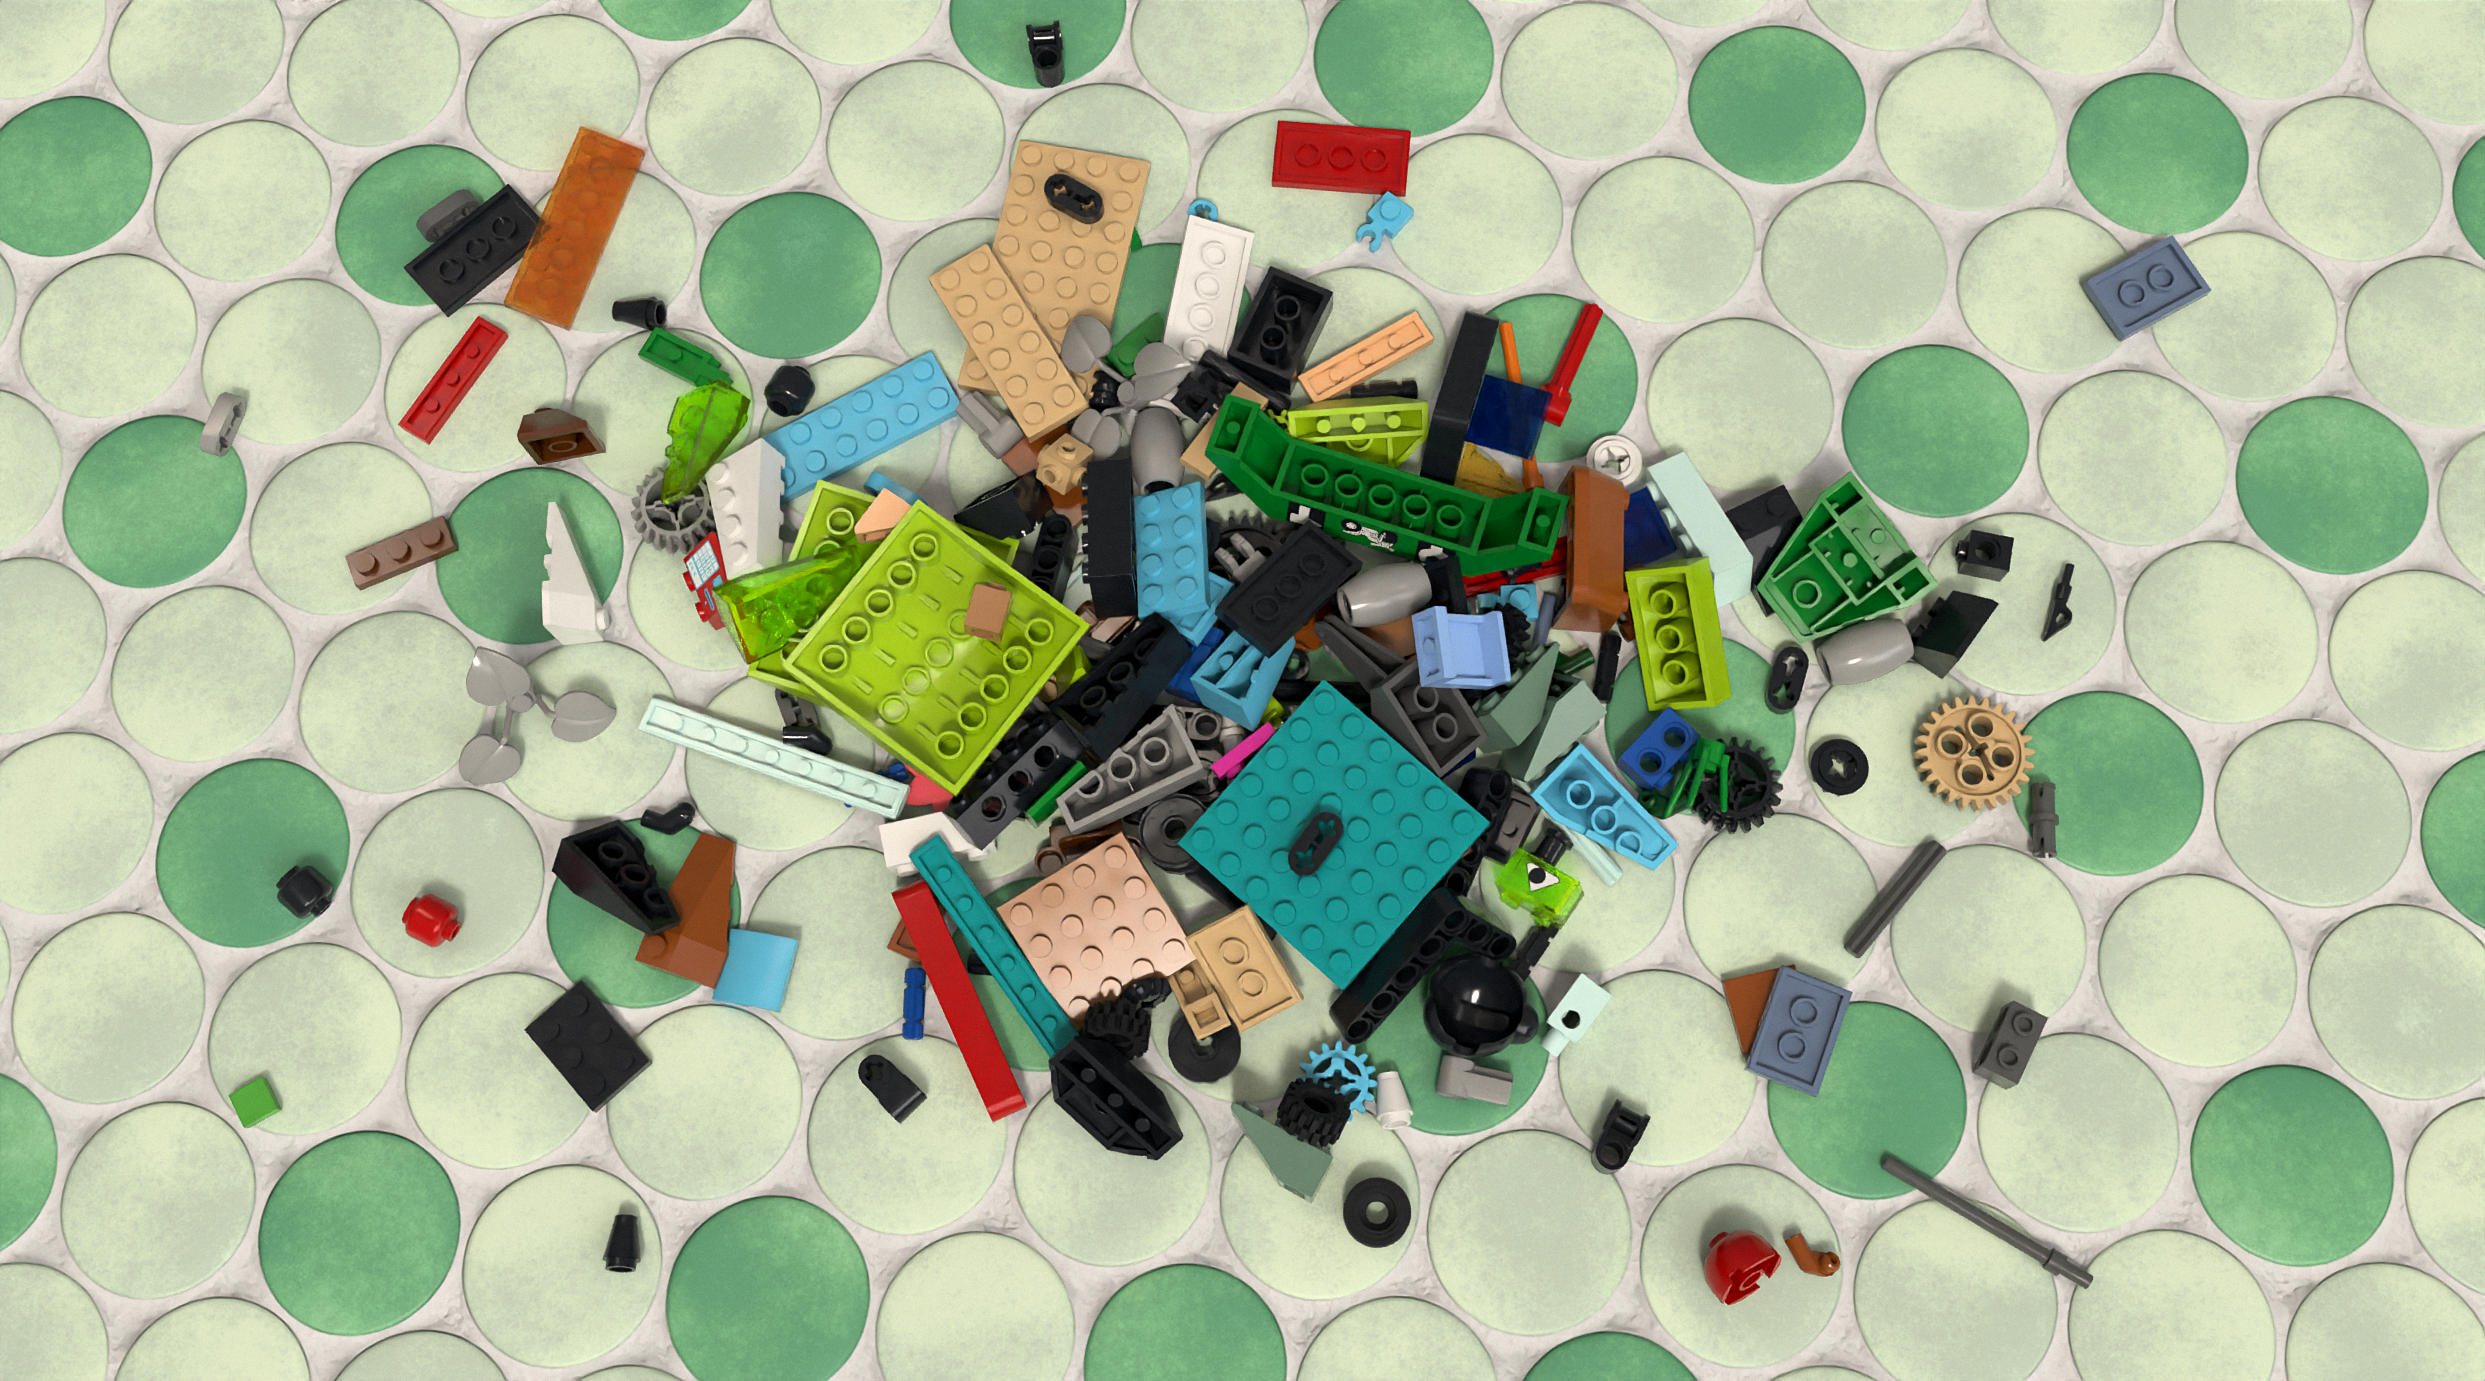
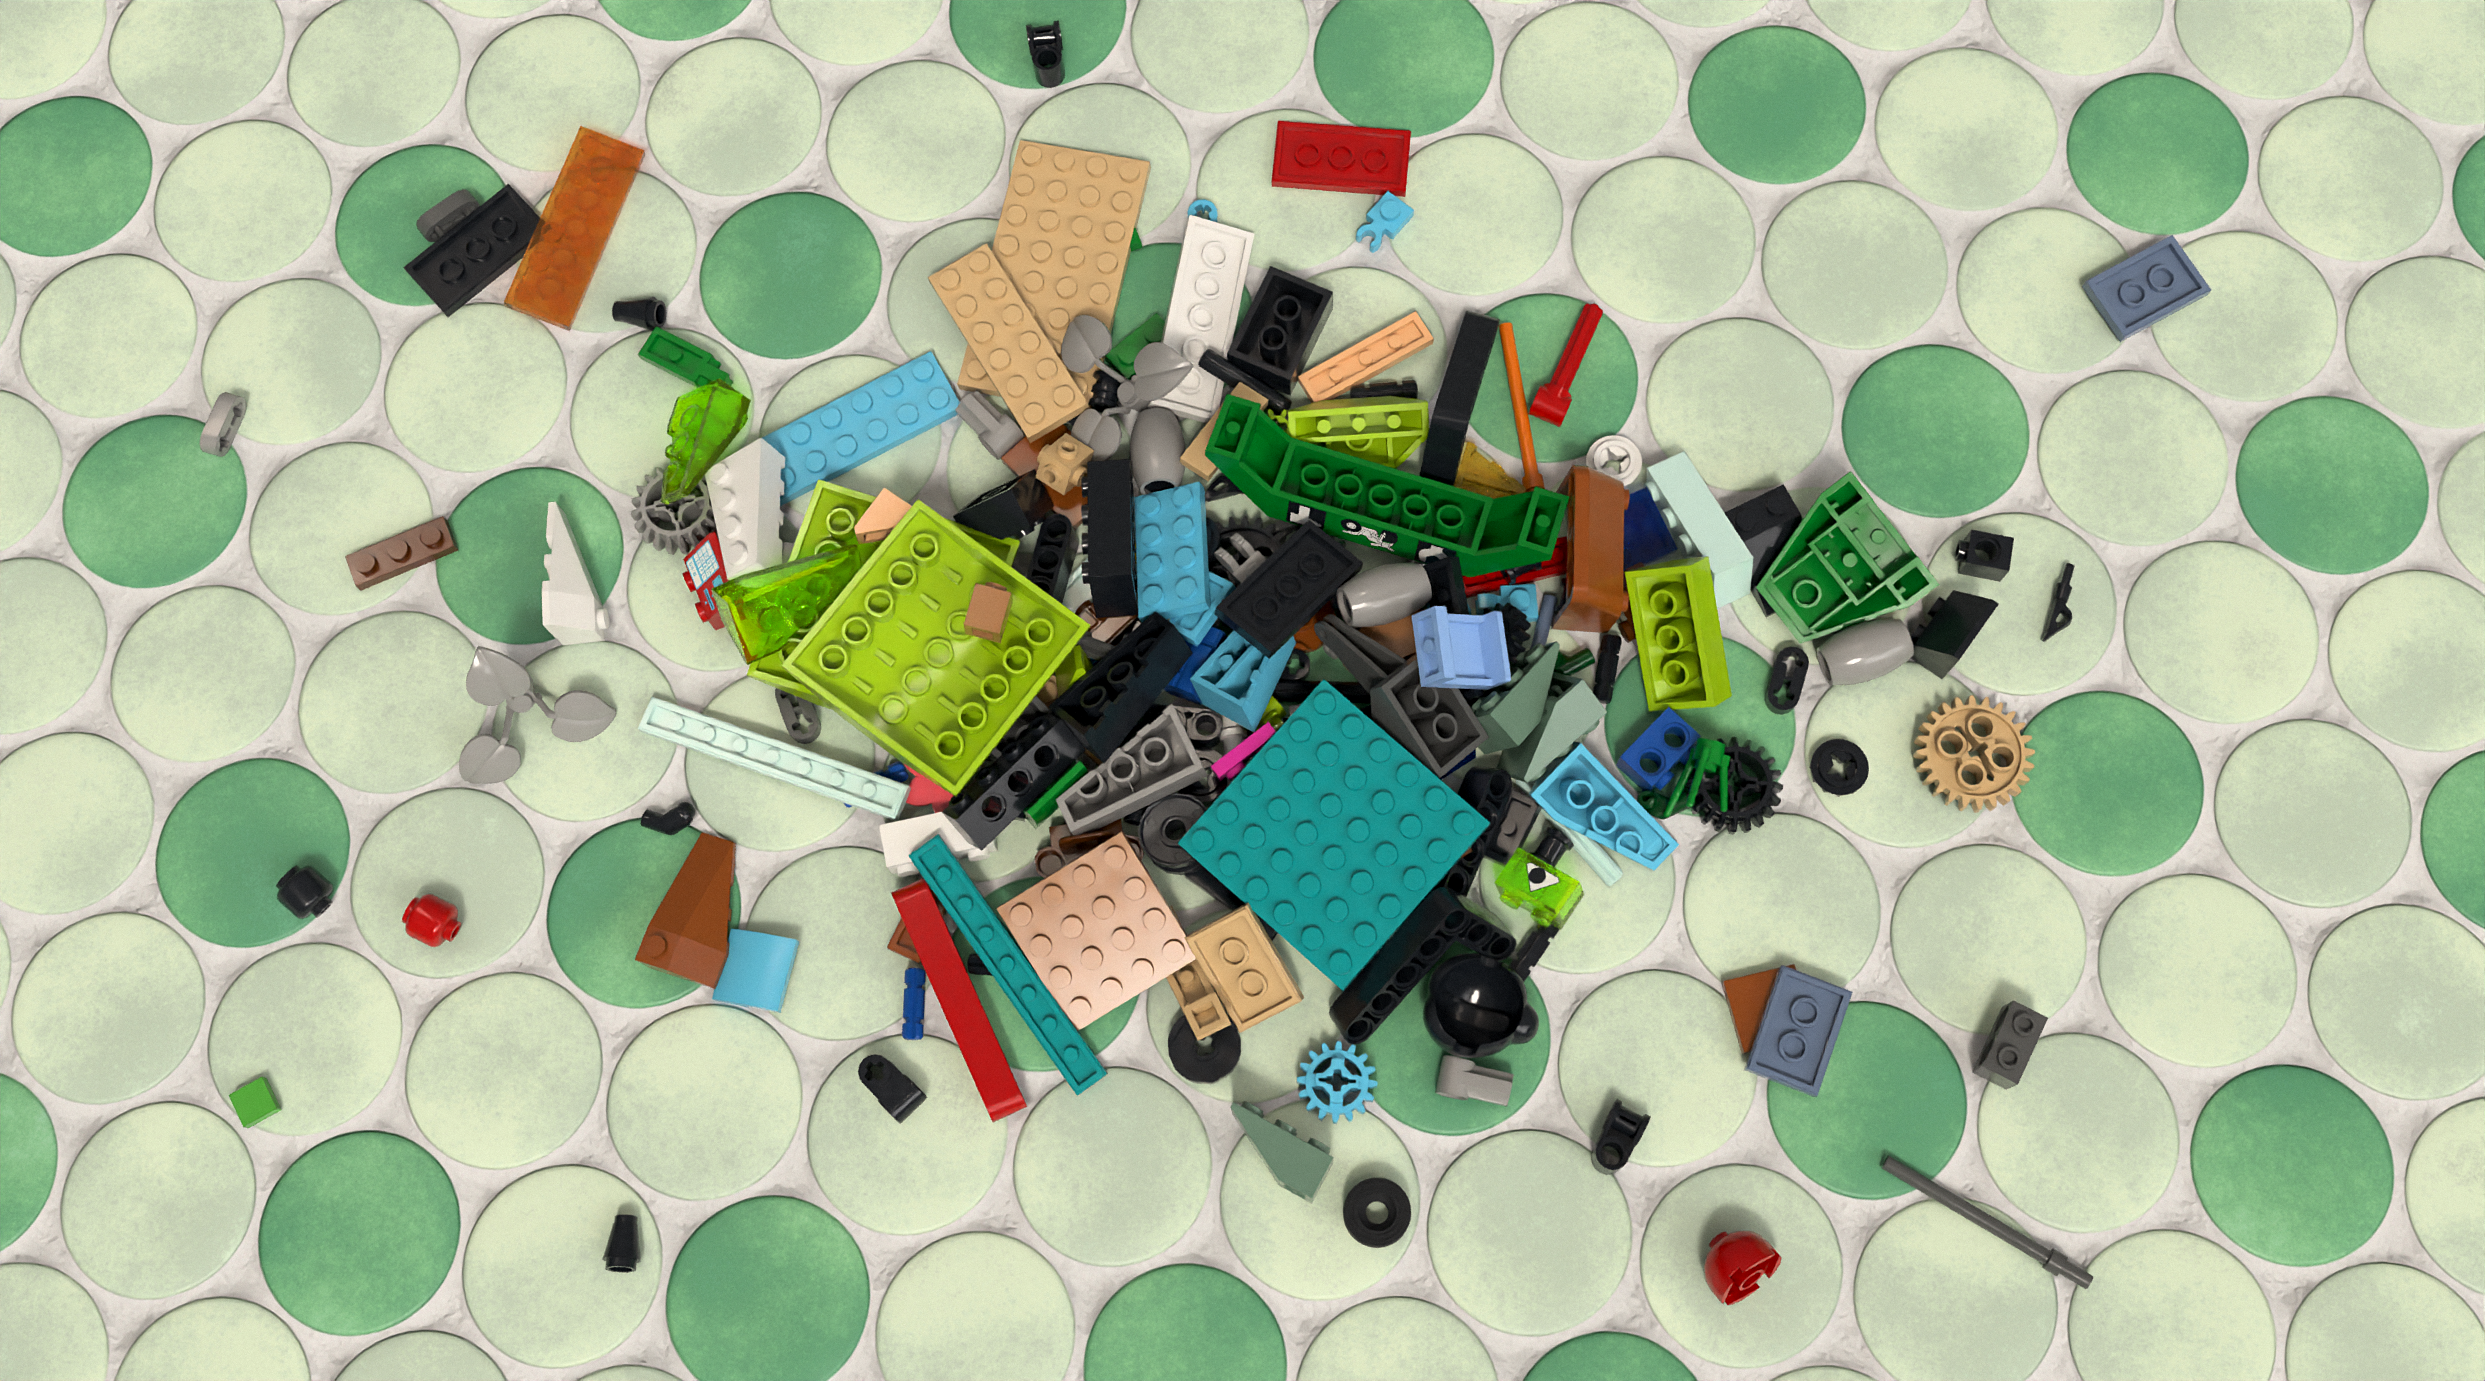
(453, 380): red tile -> none
(557, 436): reddish brown slope -> none
(588, 1046): black plate -> none
(612, 873): black wedge -> none
(789, 391): black head -> none
(810, 737): black arm -> none
(877, 482): medium azure beam -> none
(1077, 192): black beam -> none
(1112, 1099): black wedge -> none
(1120, 1026): black tyre -> none
(1147, 993): black gear -> none
(1199, 393): black brick -> none
(1309, 839): black beam -> none
(1313, 1112): black tyre -> none
(1392, 1102): white cone -> none
(1508, 417): clear blue plate -> none
(1585, 999): light aqua torso -> none
(1812, 1261): dark orange arm -> none
(1895, 899): dark grey axle -> none
(2044, 820): dark grey pin -> none

